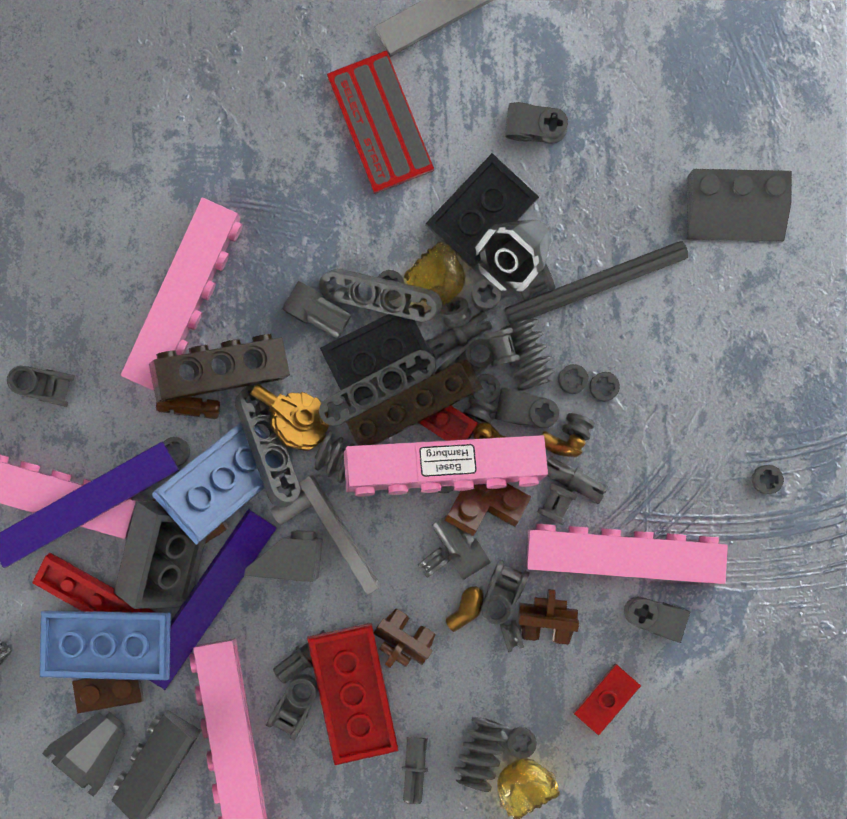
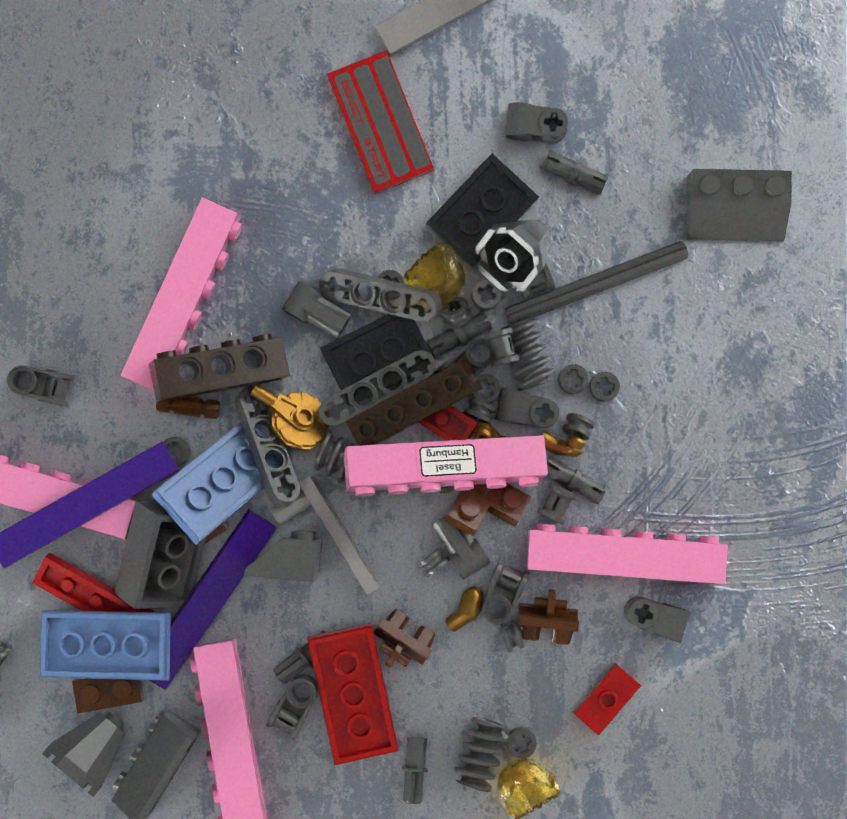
(575, 172): none -> dark grey pin
(773, 471): dark grey bush -> none

